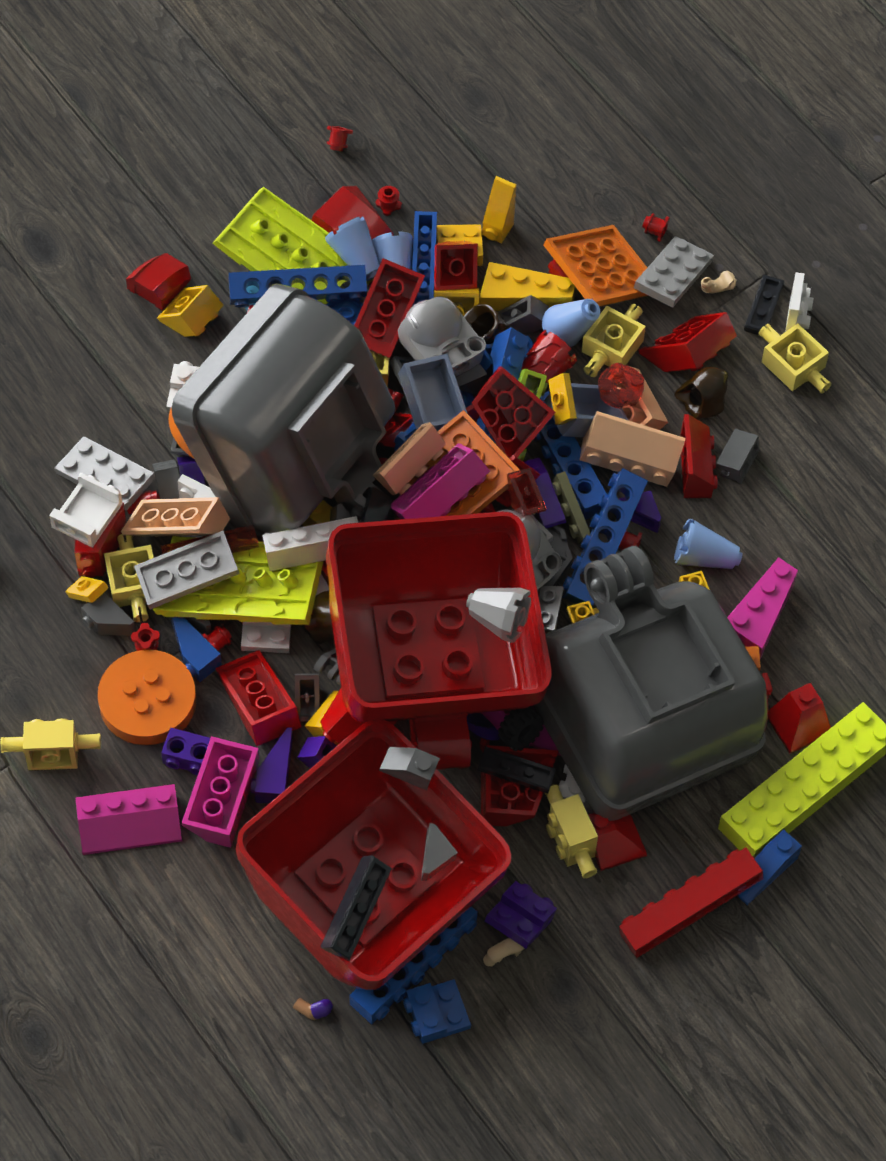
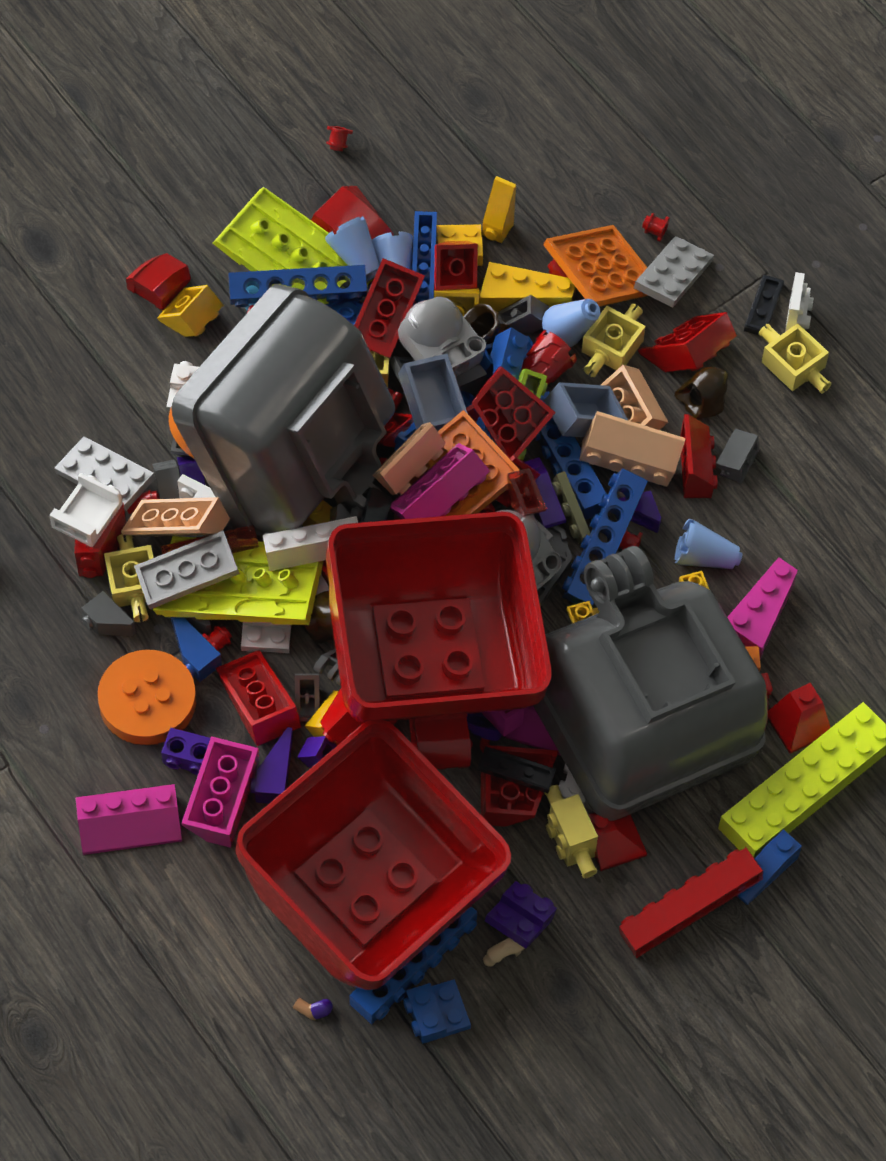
(50, 744): light yellow brick -> none
(87, 589): yellow plate -> none
(145, 638): red brick -> none
(356, 907): black slope -> none
(388, 200): red brick -> none
(410, 765): dark grey slope -> none
(437, 853): dark grey slope -> none
(500, 610): light grey cone -> none
(520, 728): black tyre -> none
(550, 602): light grey hinge -> none
(562, 398): yellow plate -> none
(625, 375): clear red plate -> none
(723, 283): tan piece -> none

